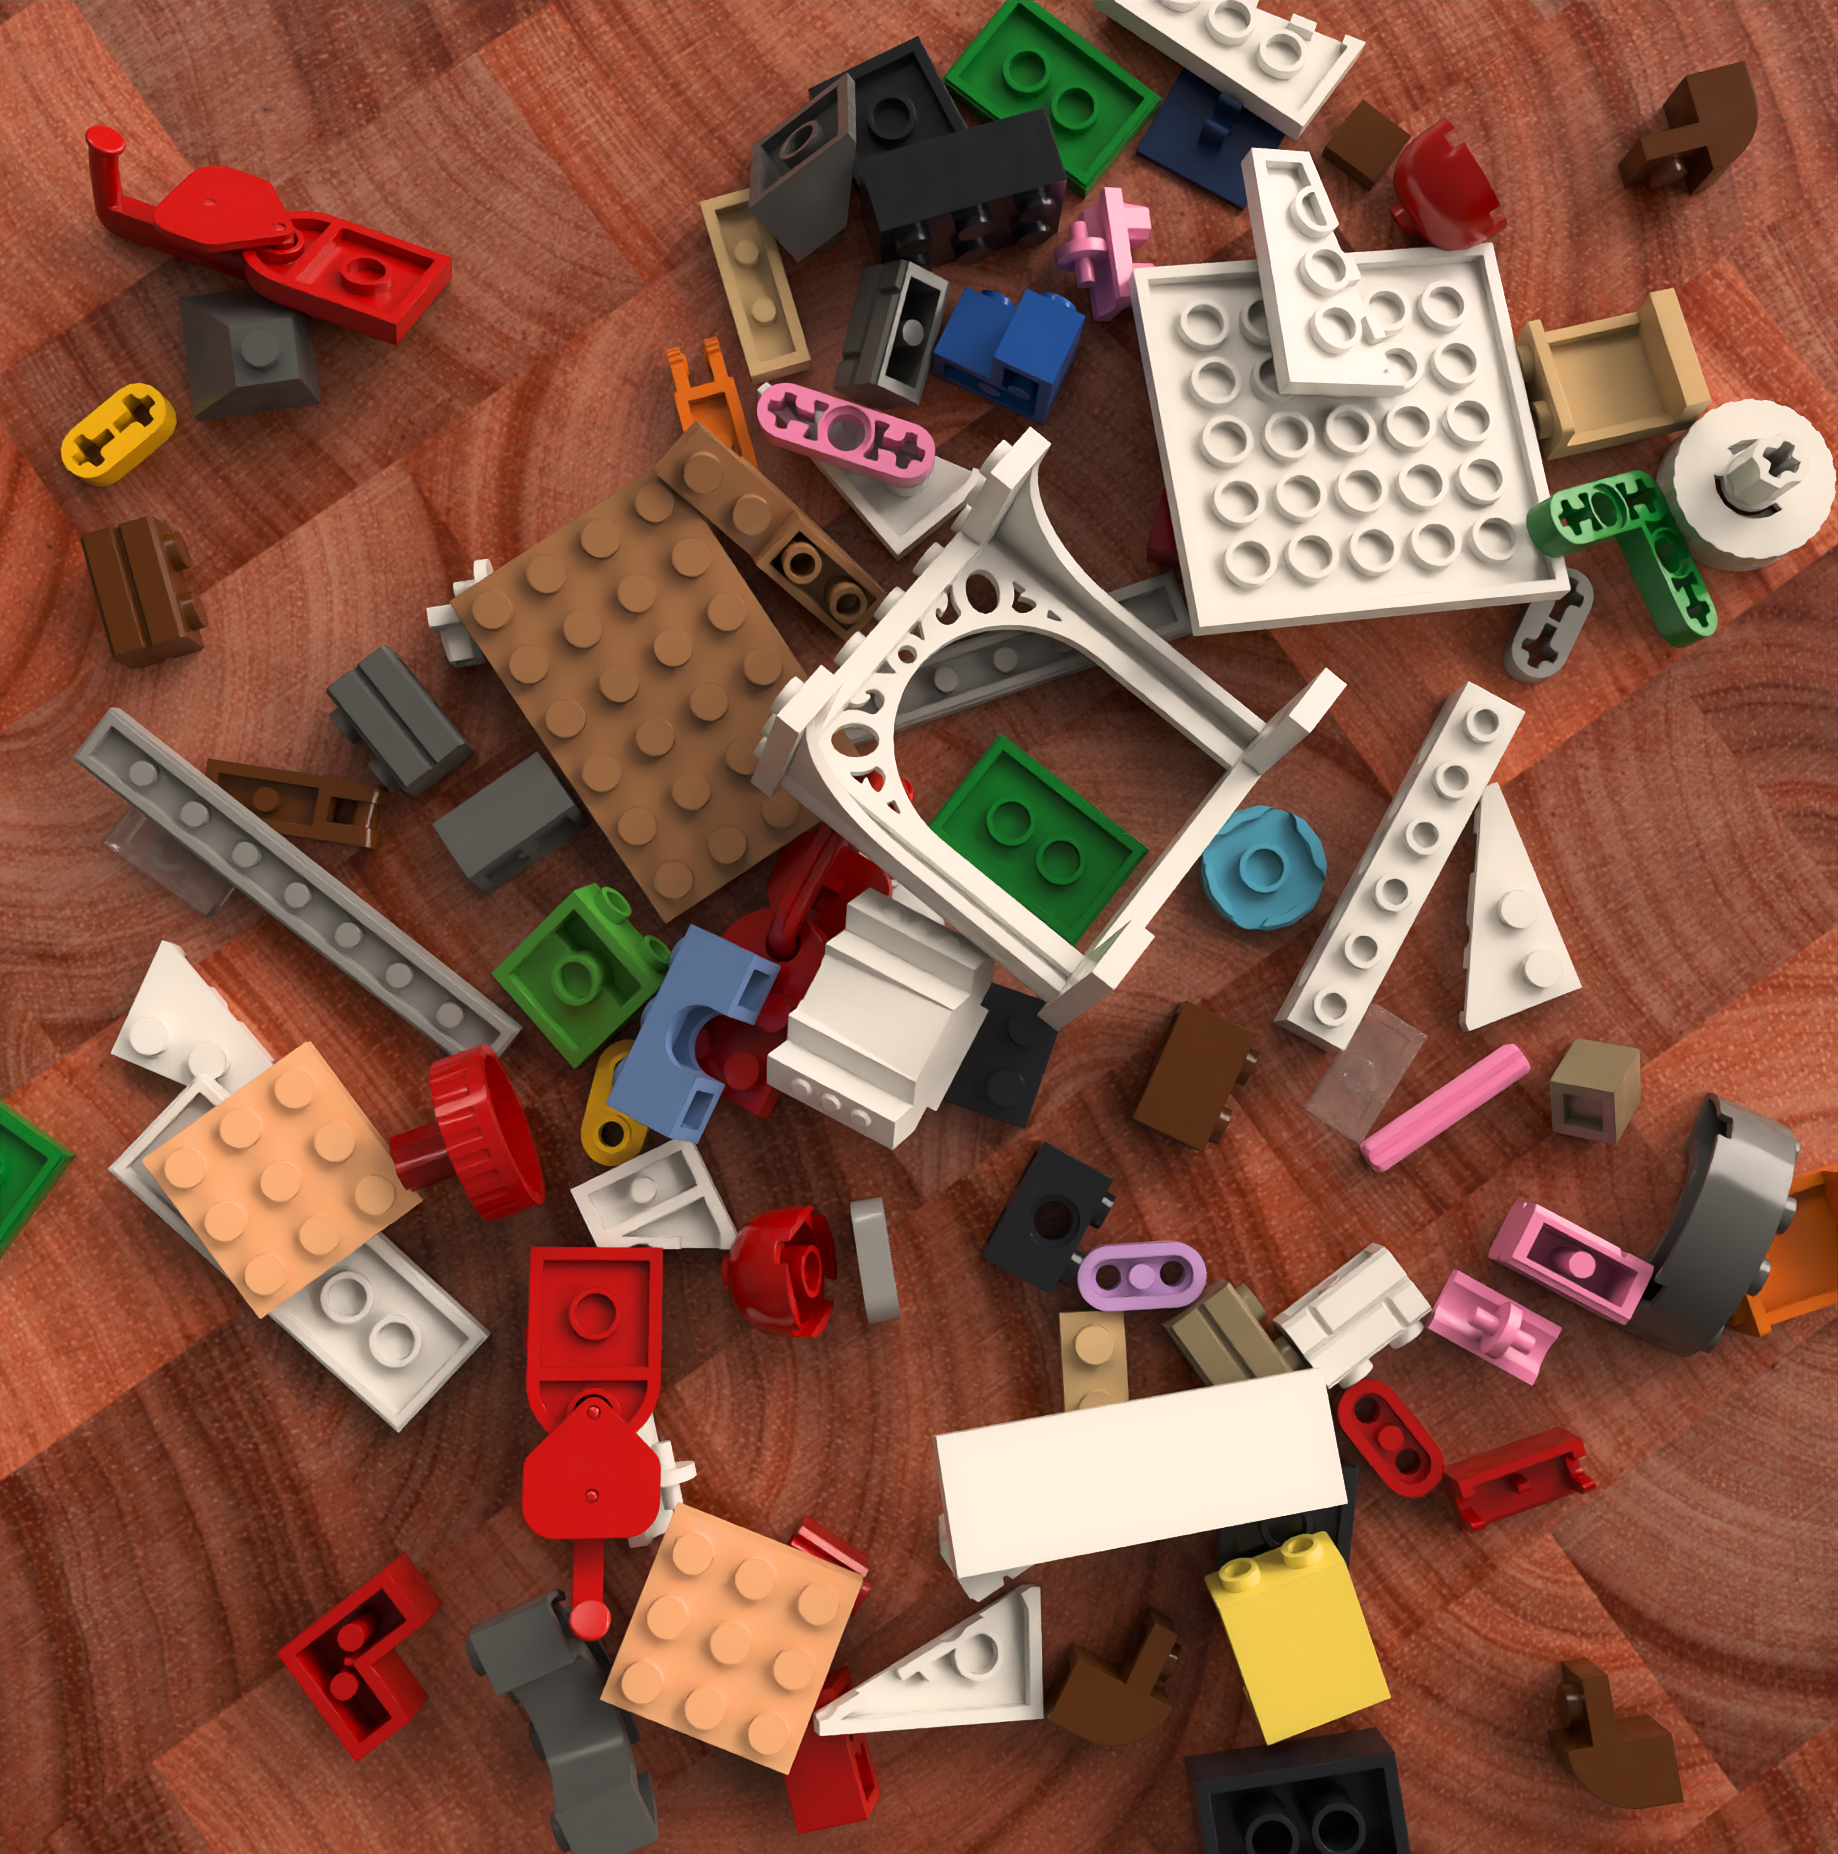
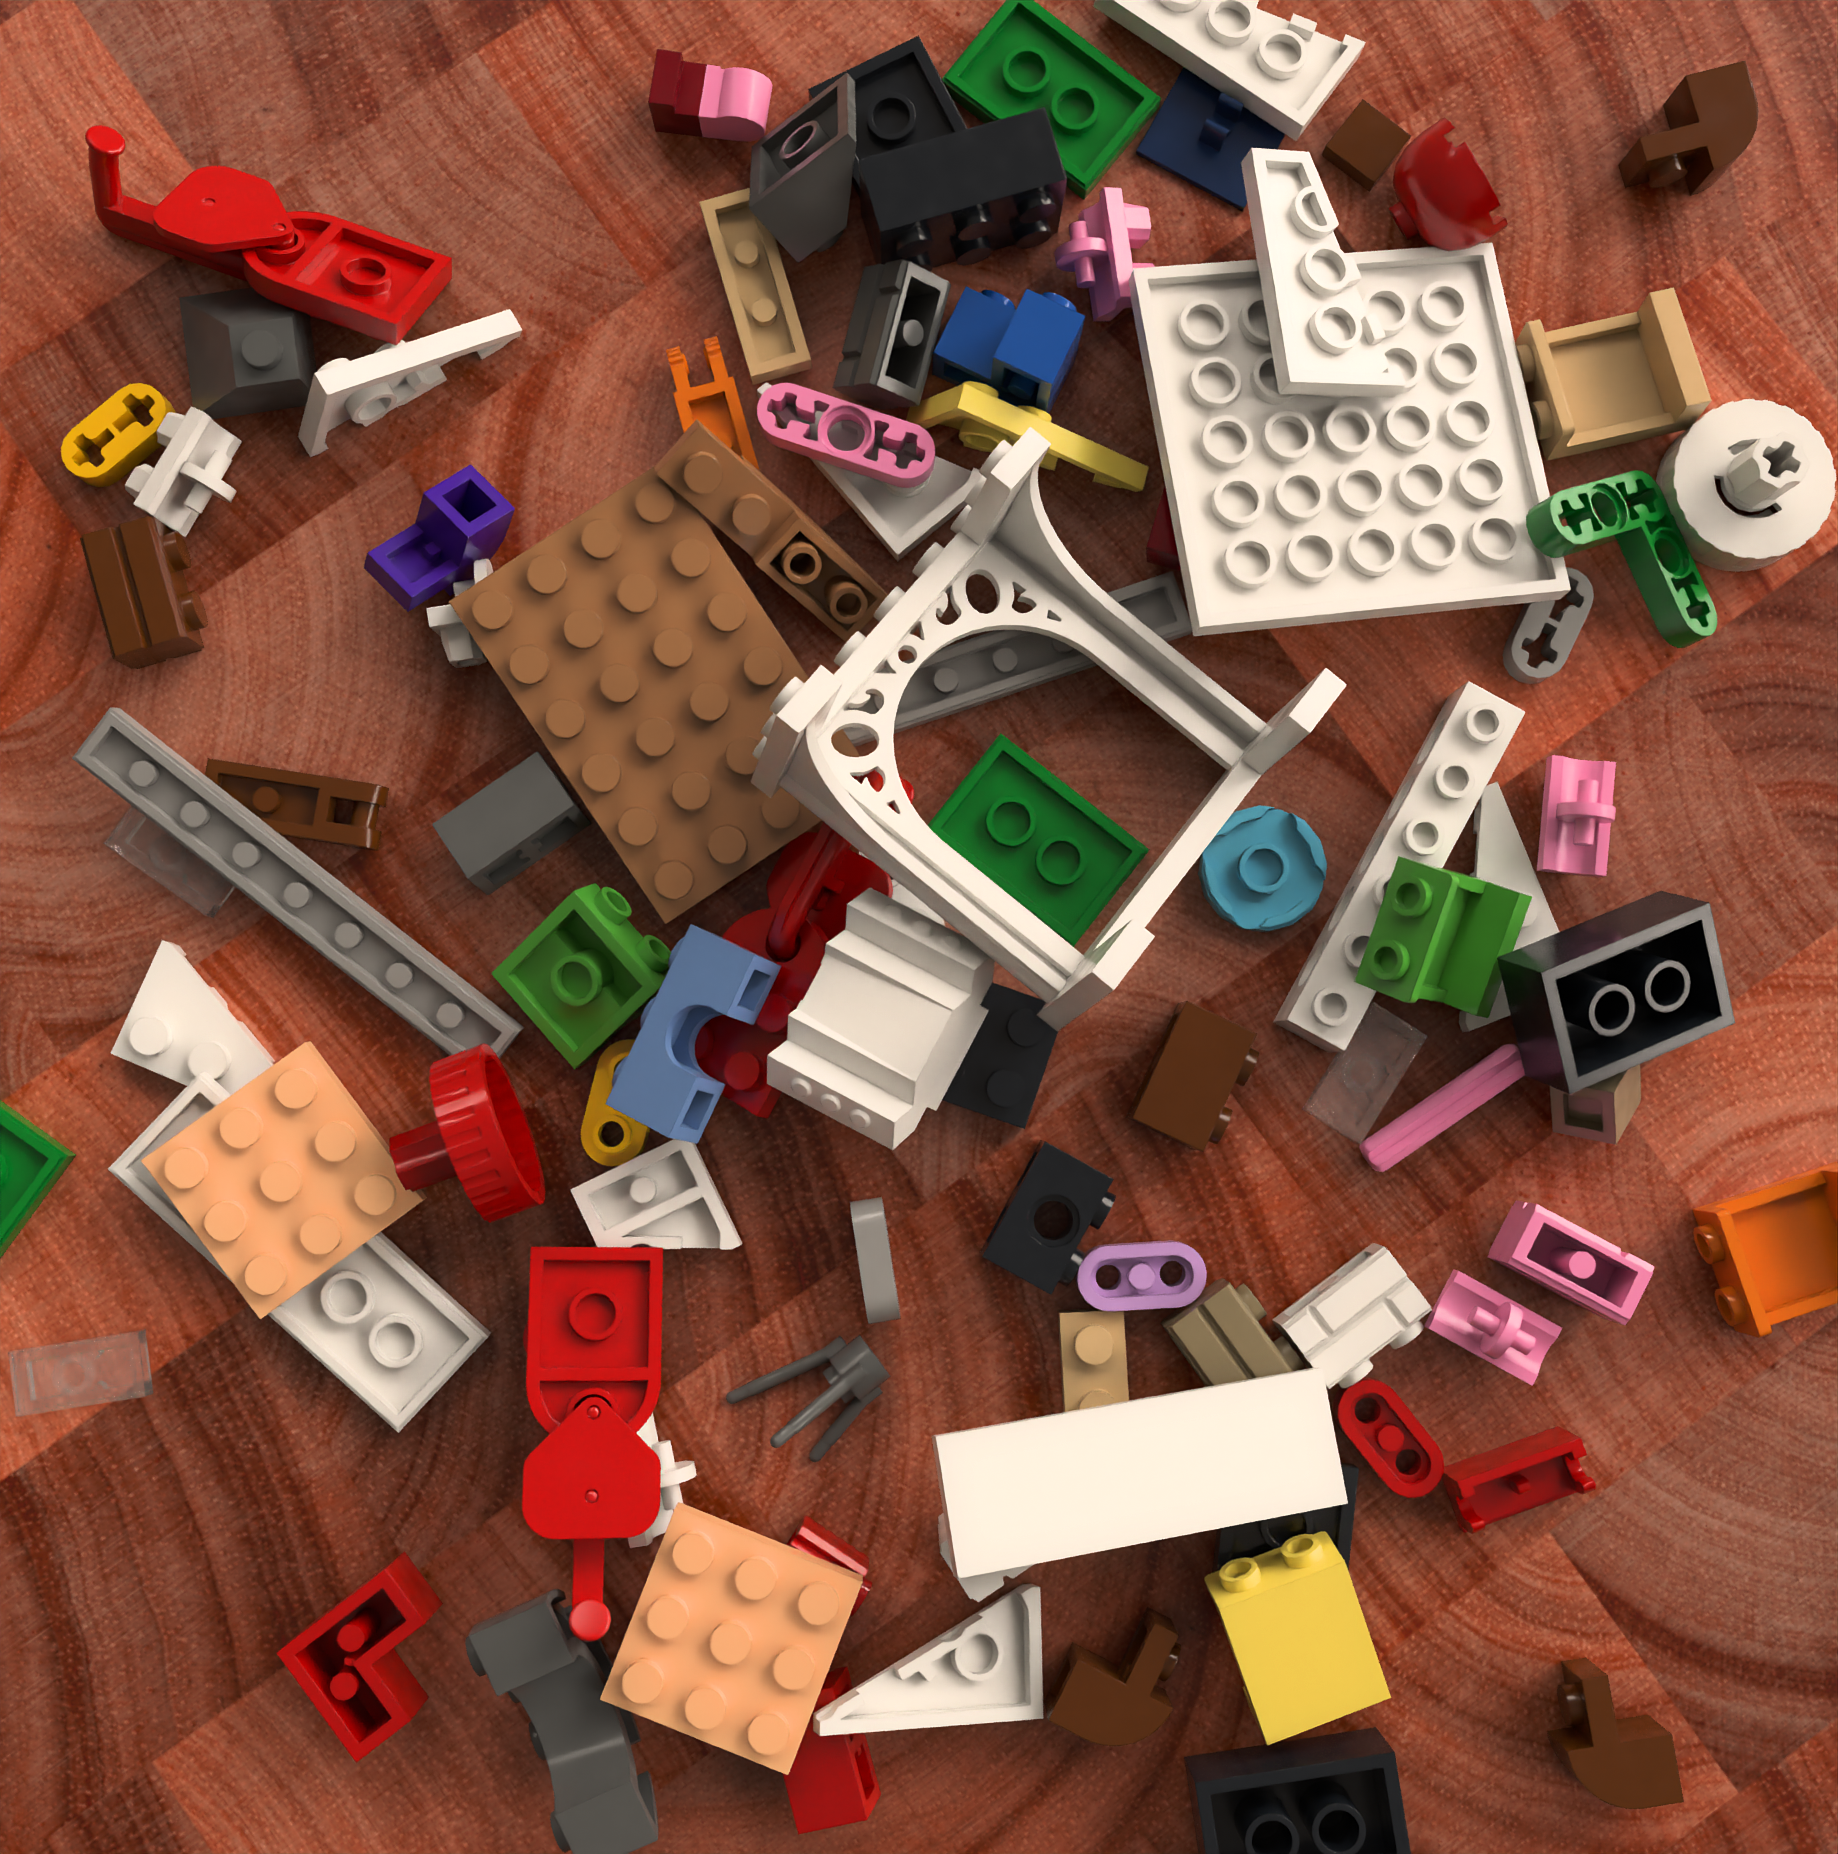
(80, 1373): none -> clear plate
(187, 472): none -> white hips
(393, 376): none -> white wing
(398, 722): dark grey brick -> none
(454, 527): none -> dark purple brick
(708, 99): none -> leg
(780, 1271): red cylinder -> none
(853, 1375): none -> dark grey plant
(988, 421): none -> light yellow wing
(1442, 937): none -> bright green panel
(1576, 816): none -> bright pink hips
(1616, 990): none -> black brick
(1719, 1229): dark grey brick -> none

